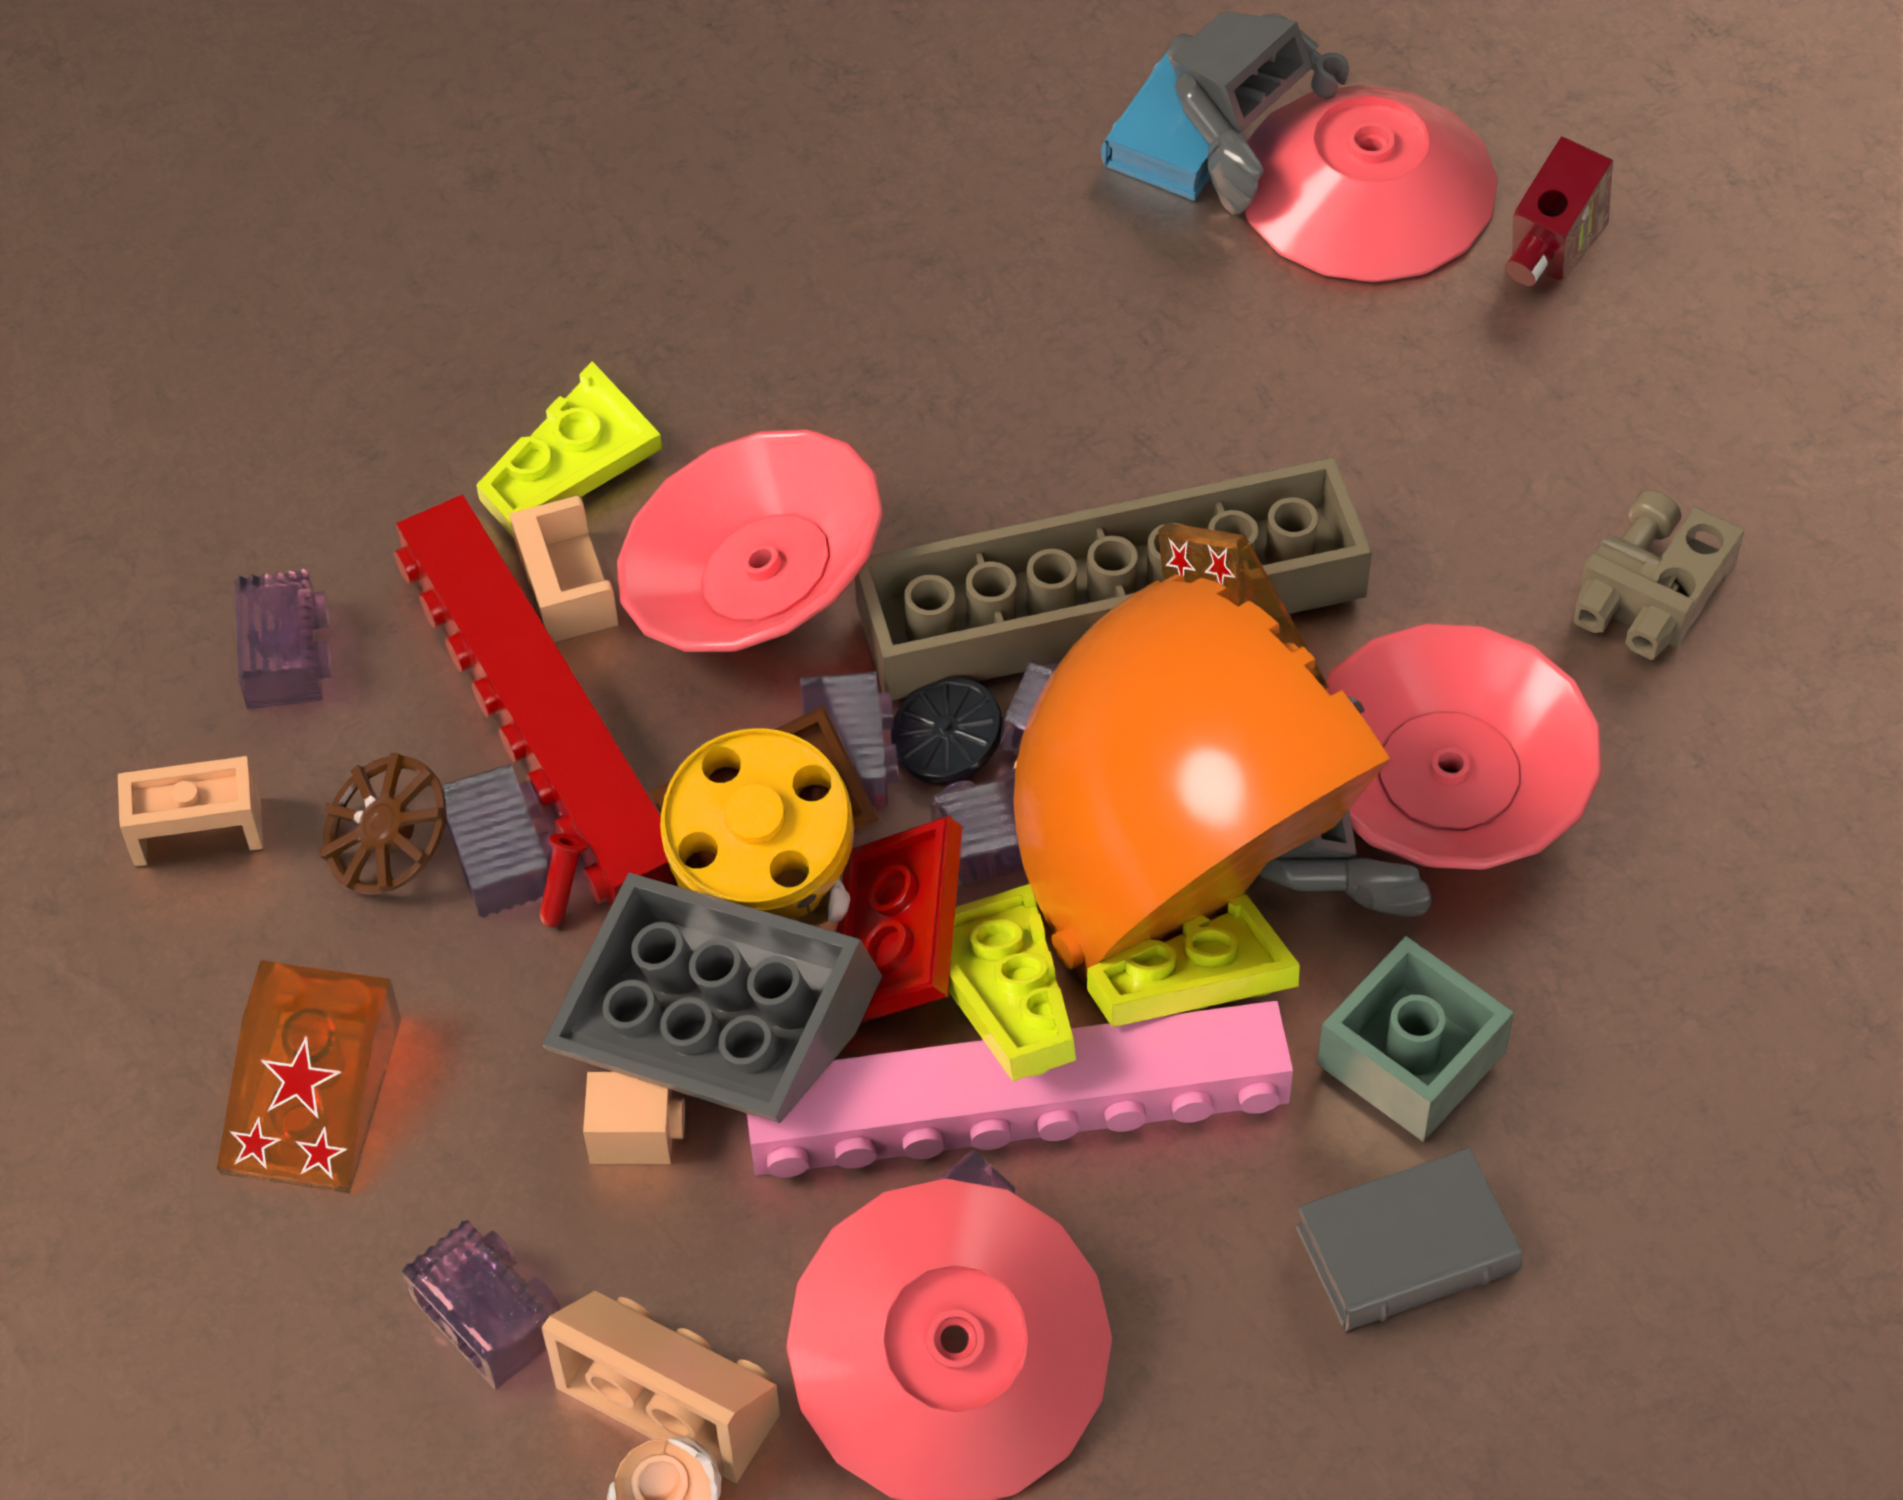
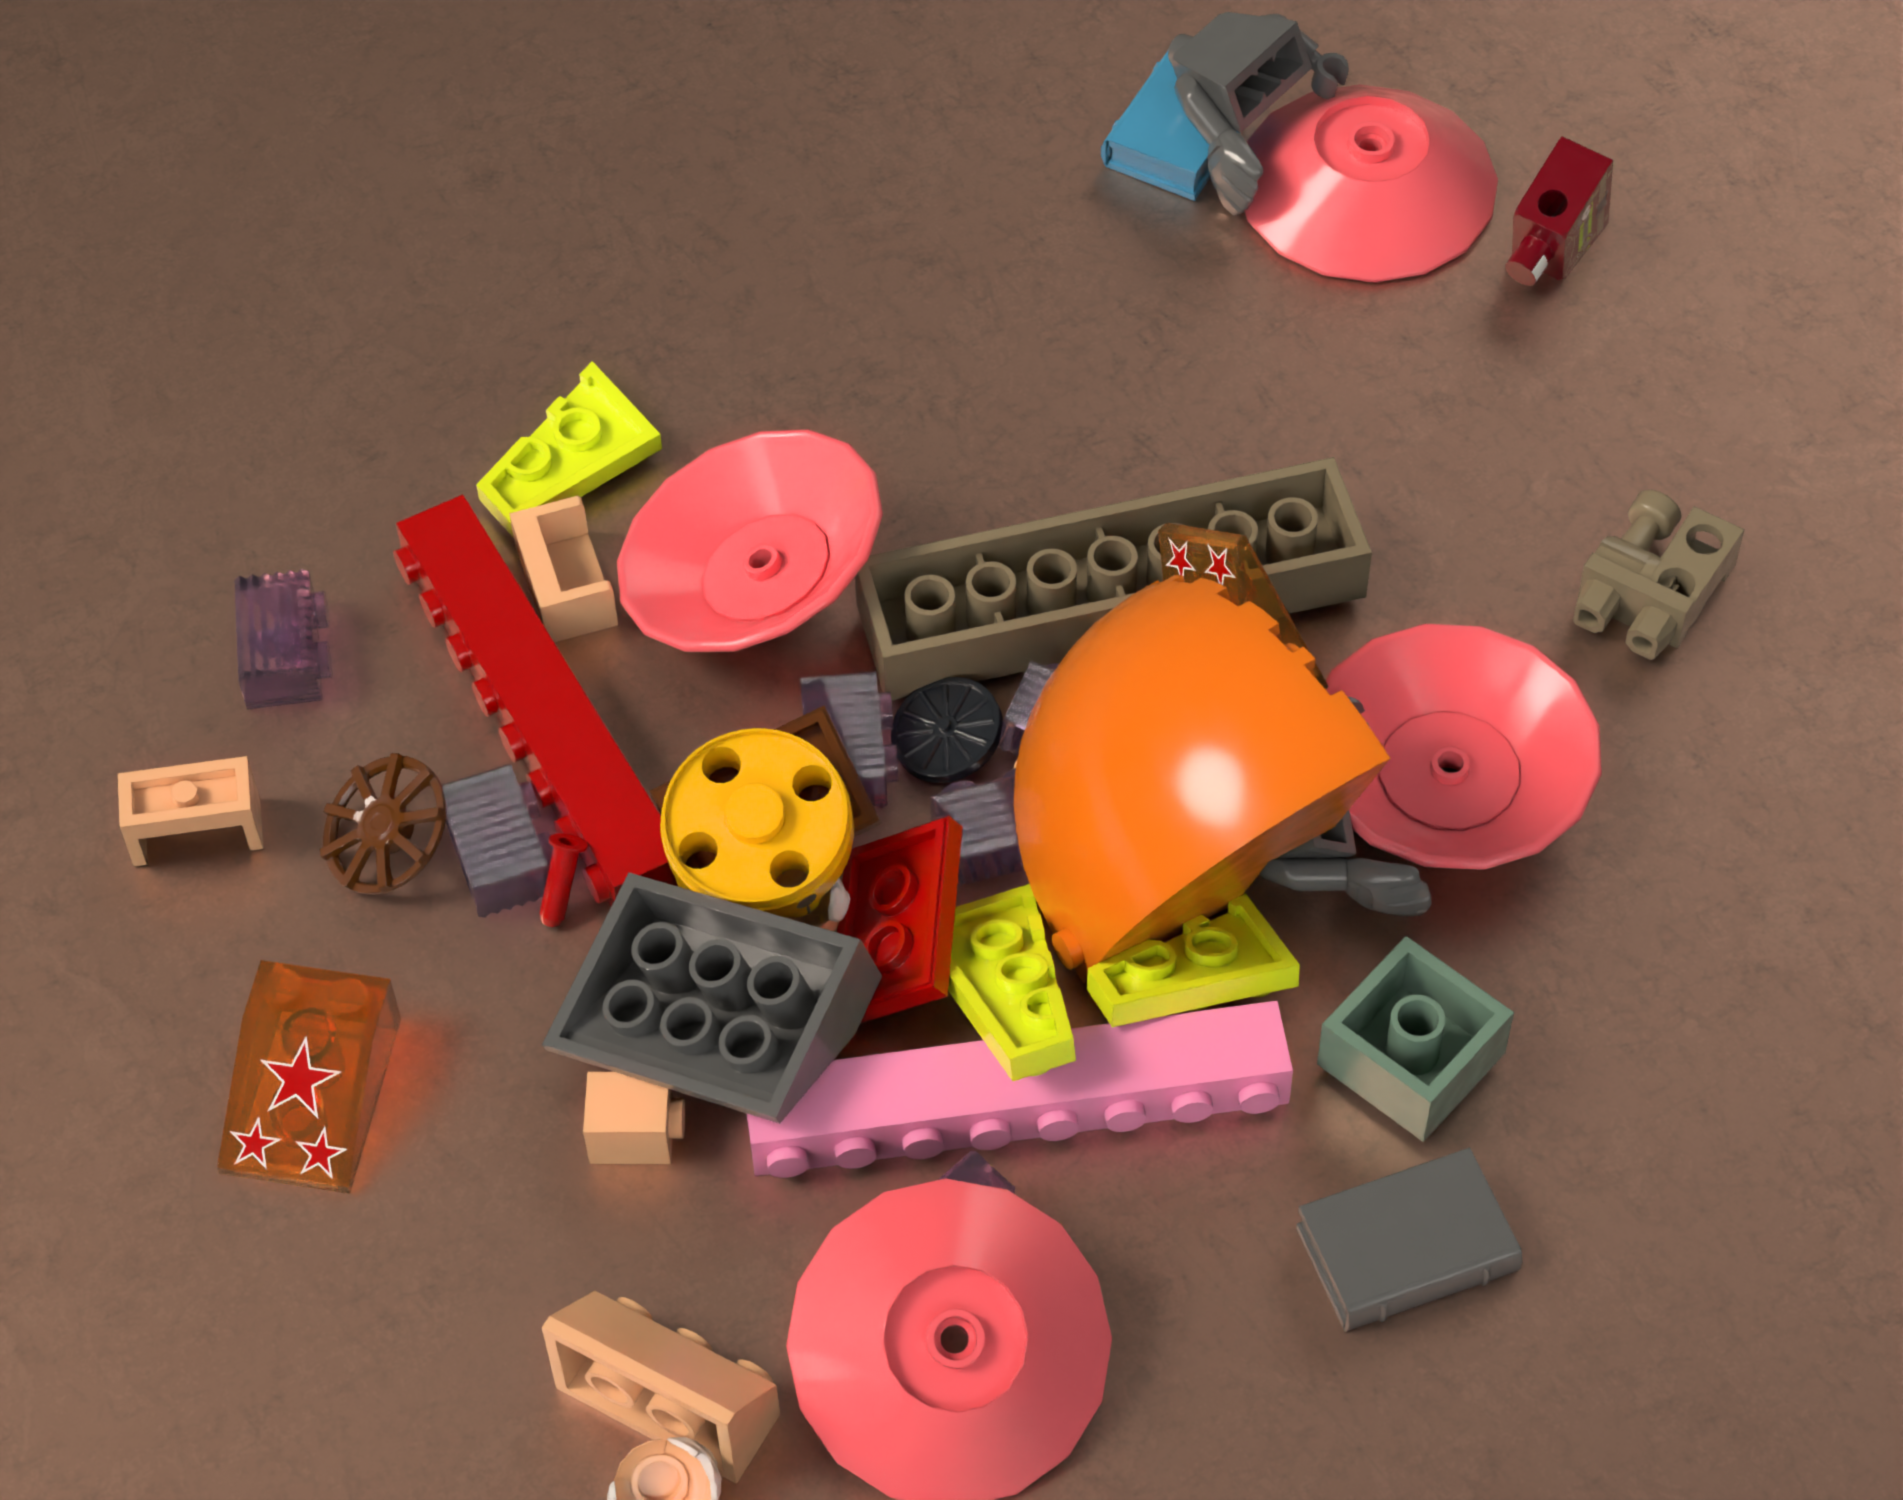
(482, 1301): clear purple brick -> none

